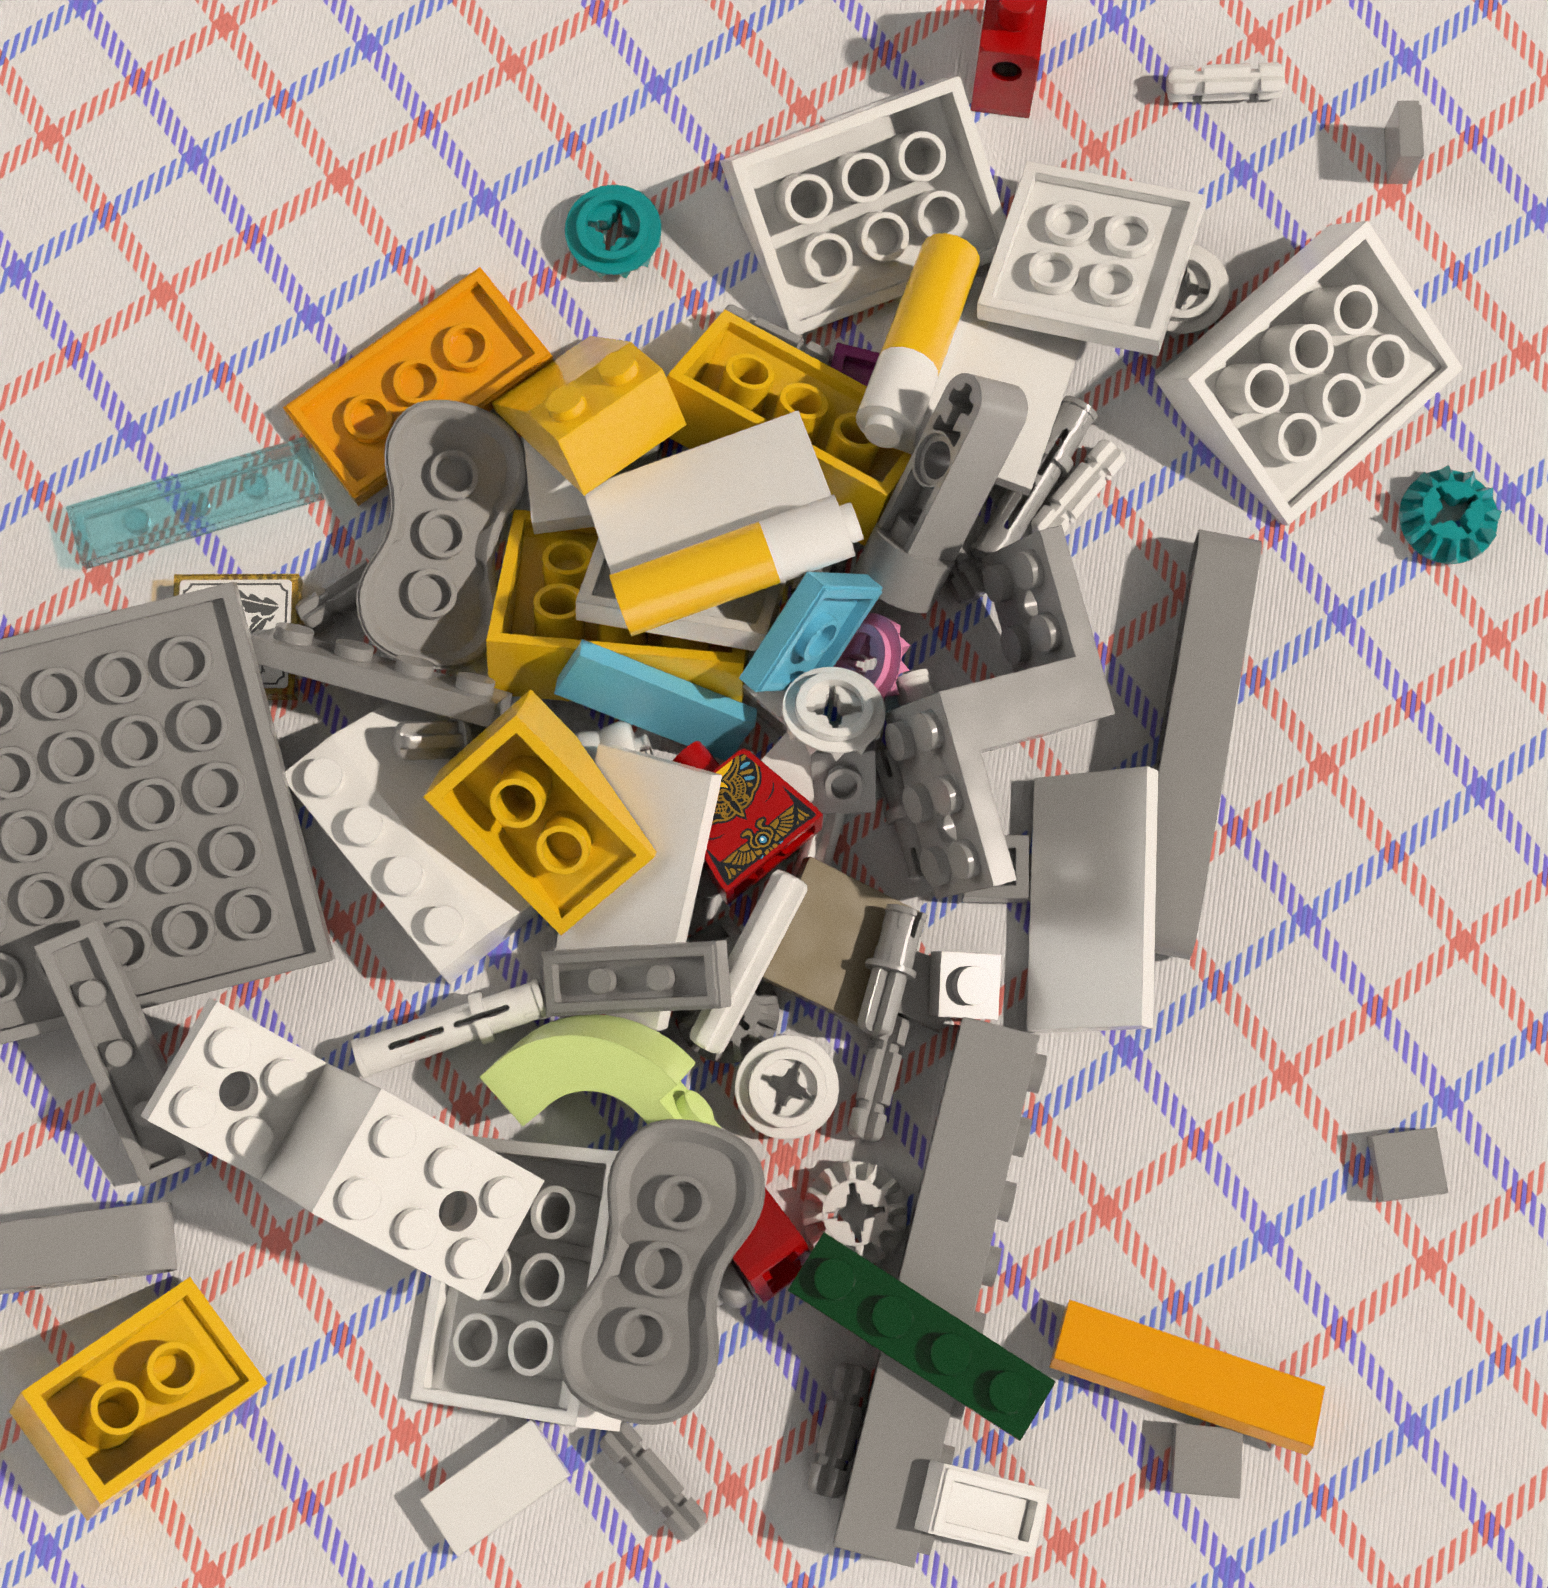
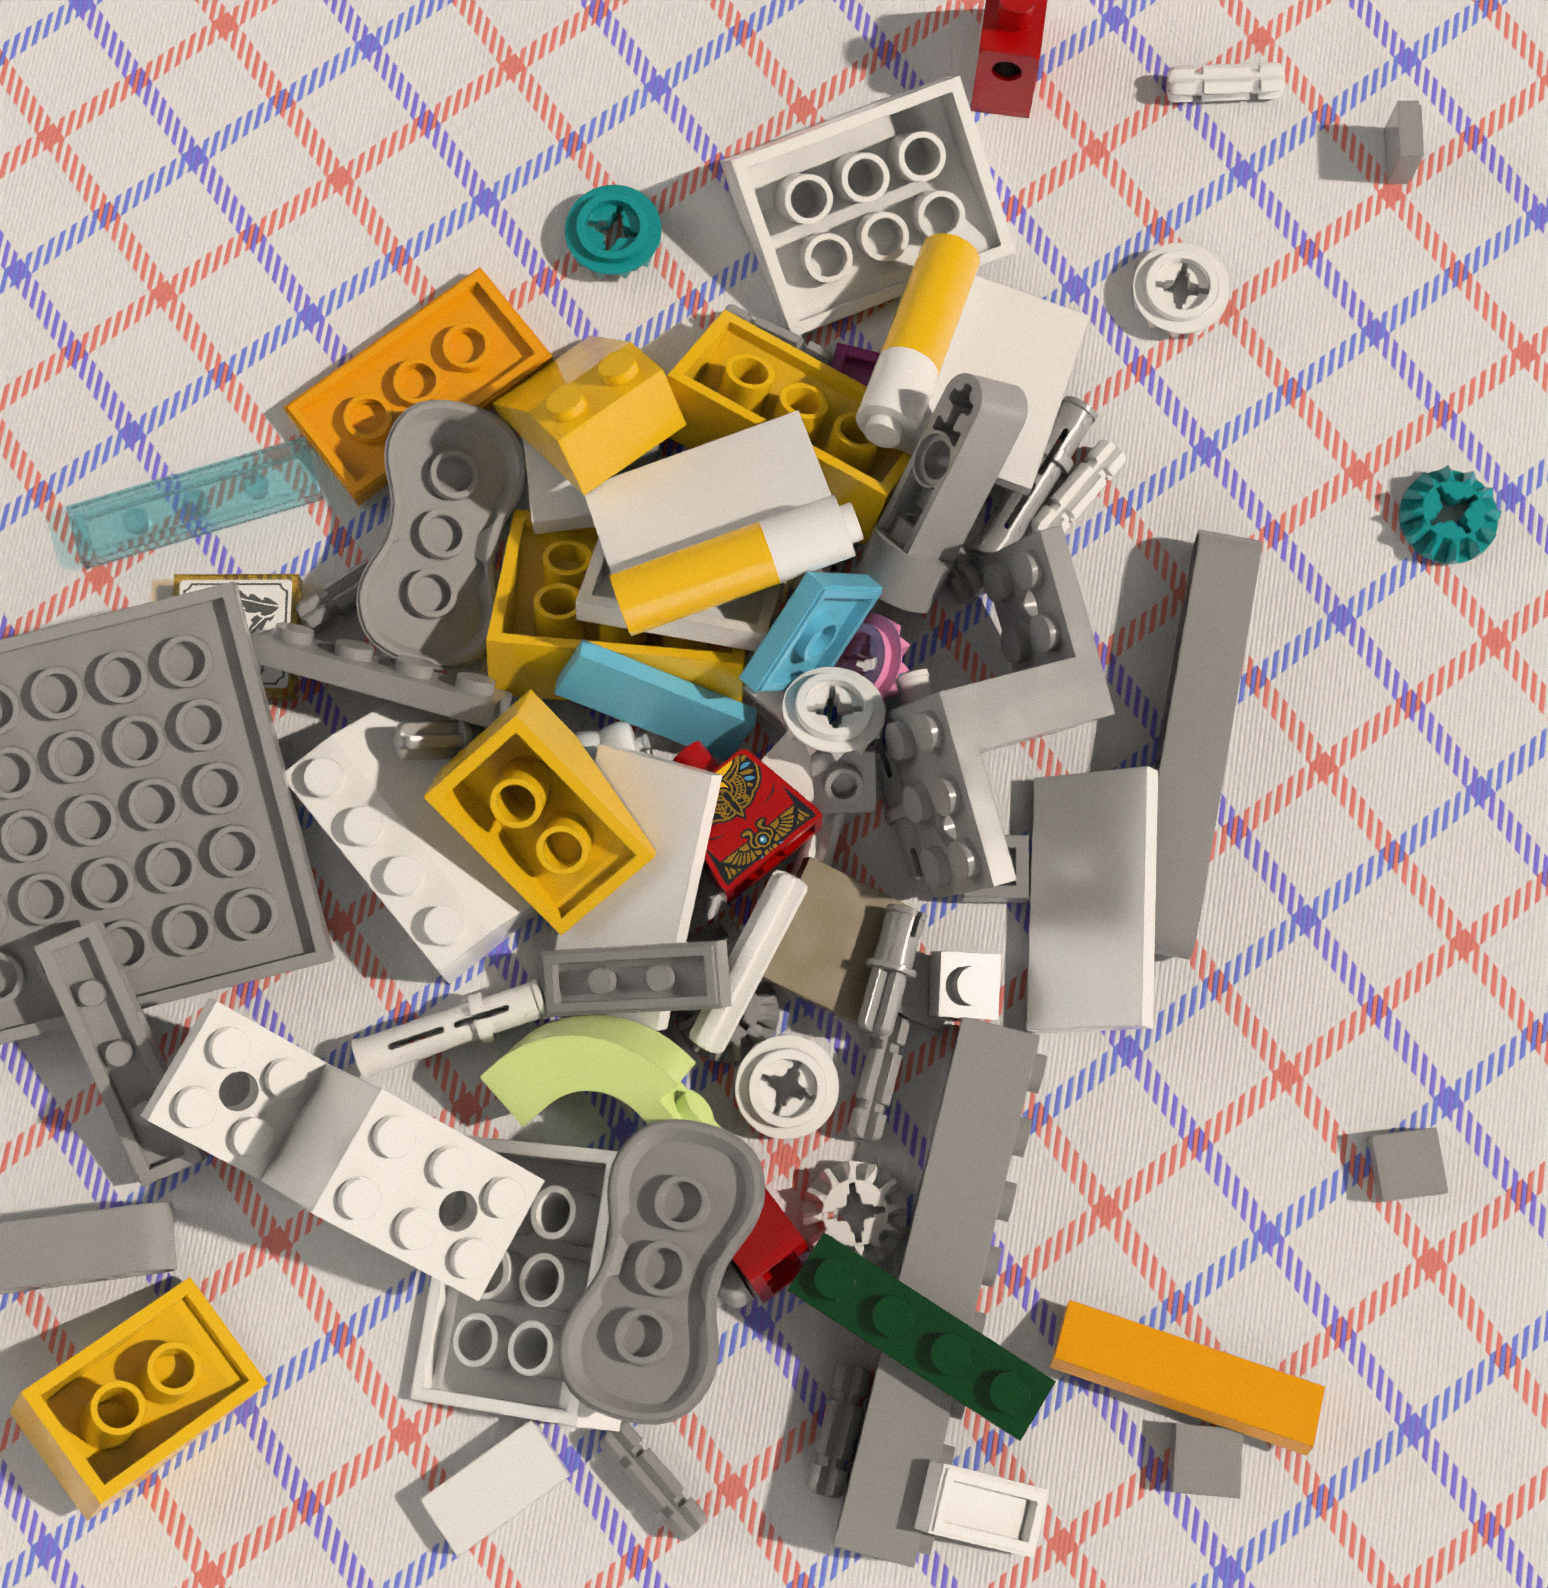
(1091, 258): white plate -> none
(1311, 370): white slope -> none

